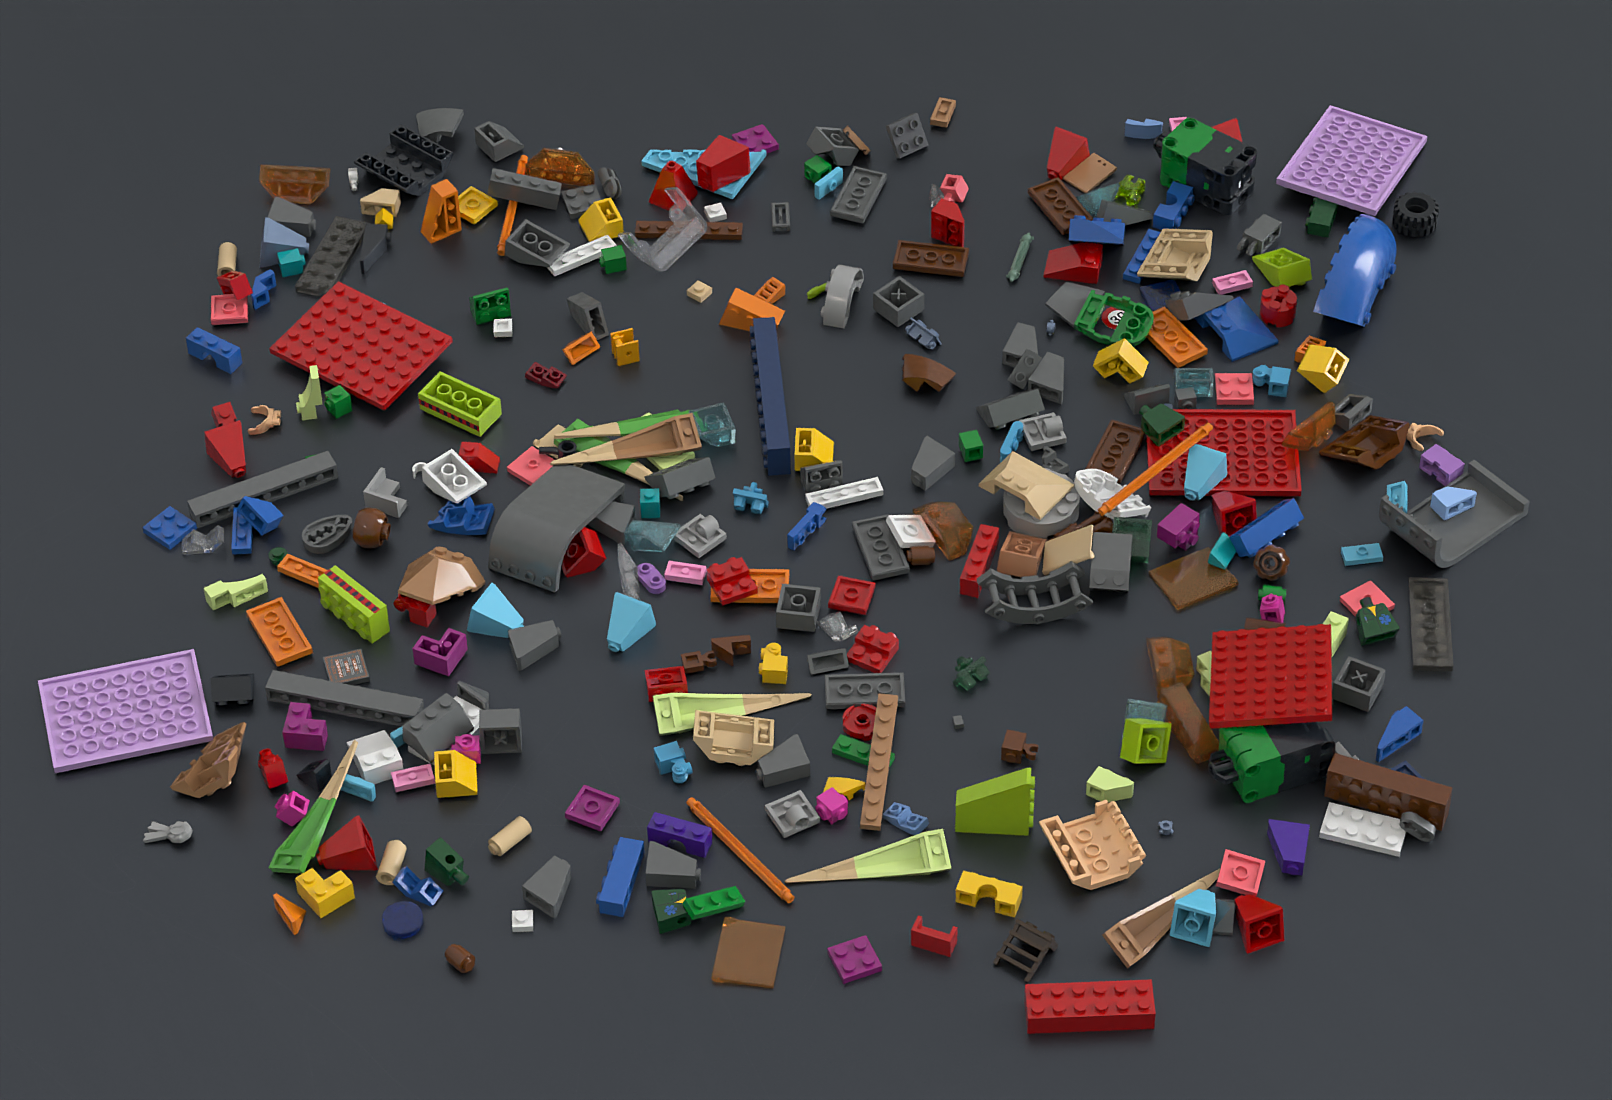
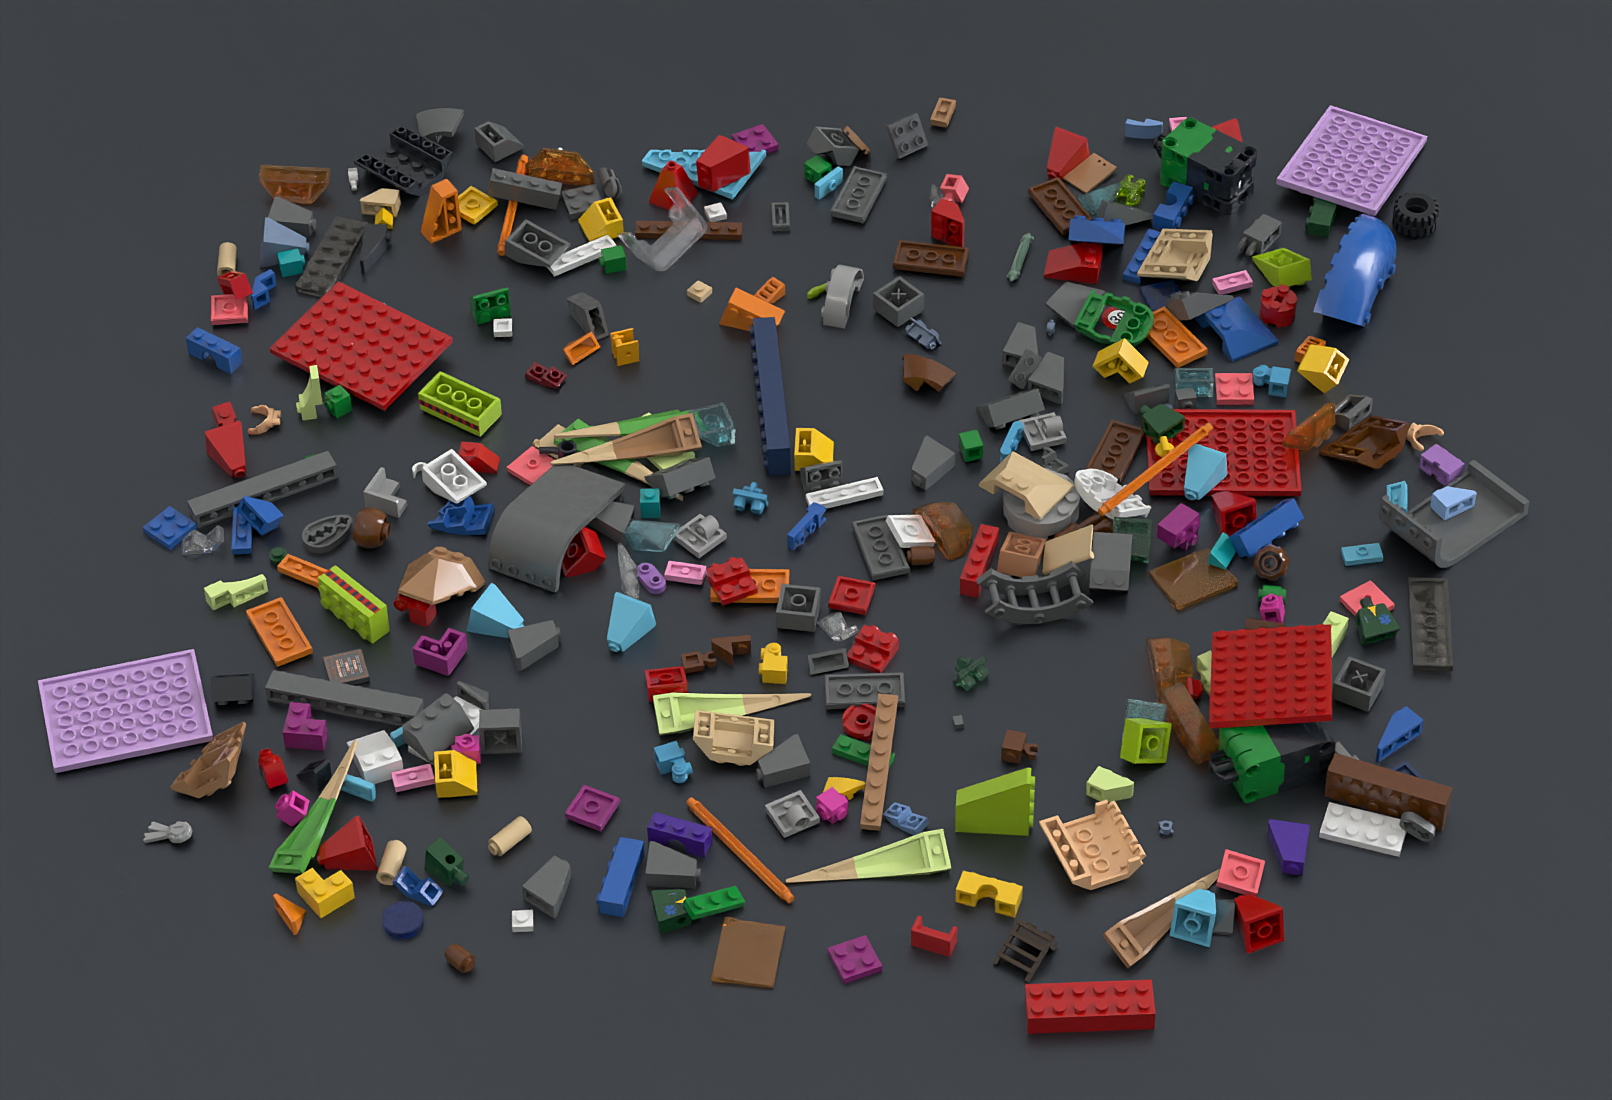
(1163, 447): none -> yellow plate
(1194, 687): none -> red plate

